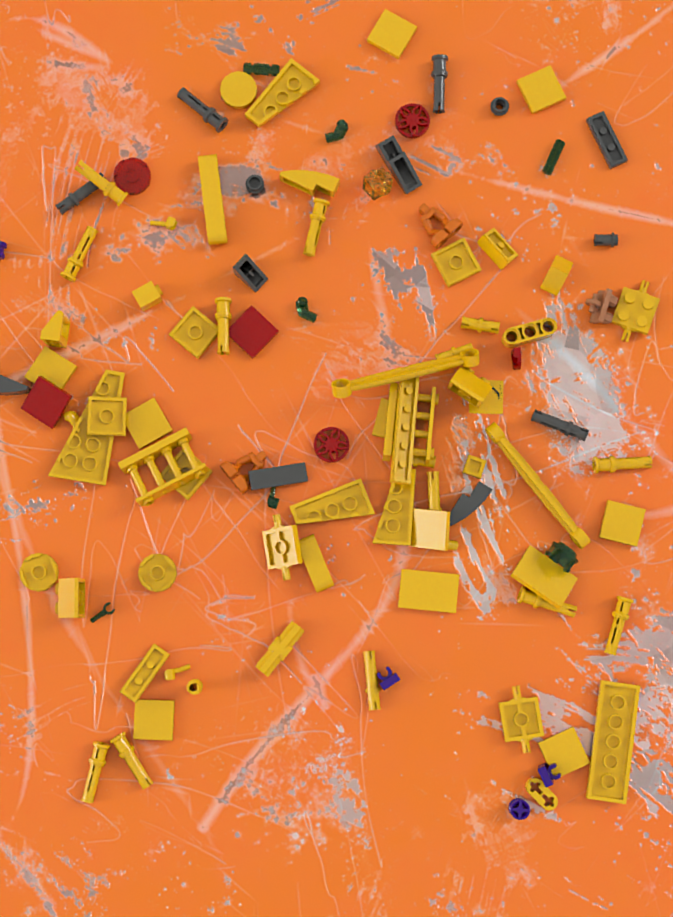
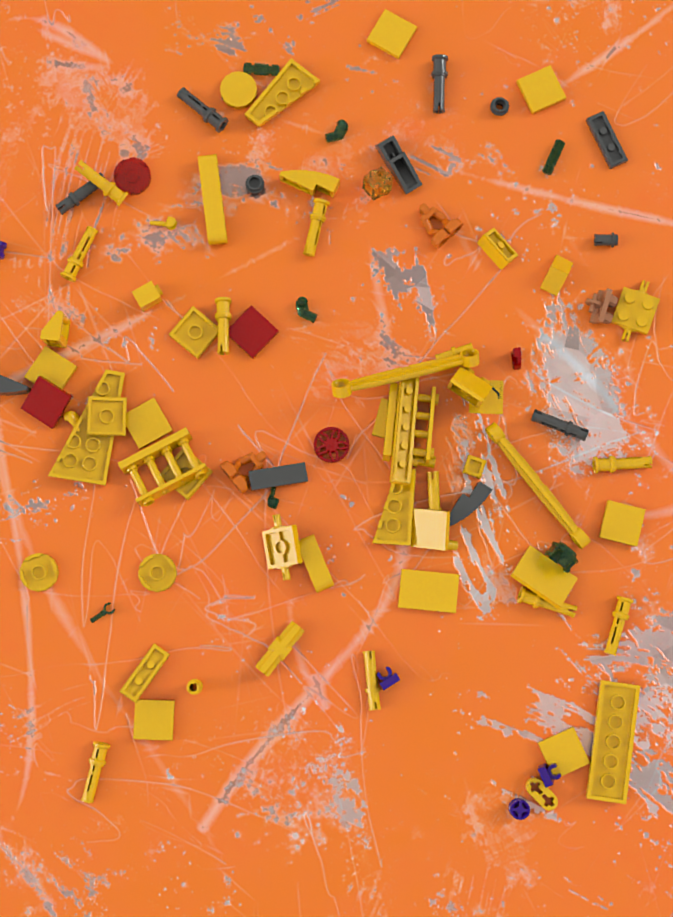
(70, 598): yellow slope -> none
(127, 752): yellow pin -> none
(170, 673): yellow hand -> none
(249, 273): dark grey slope -> none
(339, 503): yellow wing -> none
(412, 120): red wheel -> none
(456, 262): yellow tile -> none
(480, 325): yellow pin -> none
(521, 719): yellow plate -> none
(535, 326): yellow beam -> none

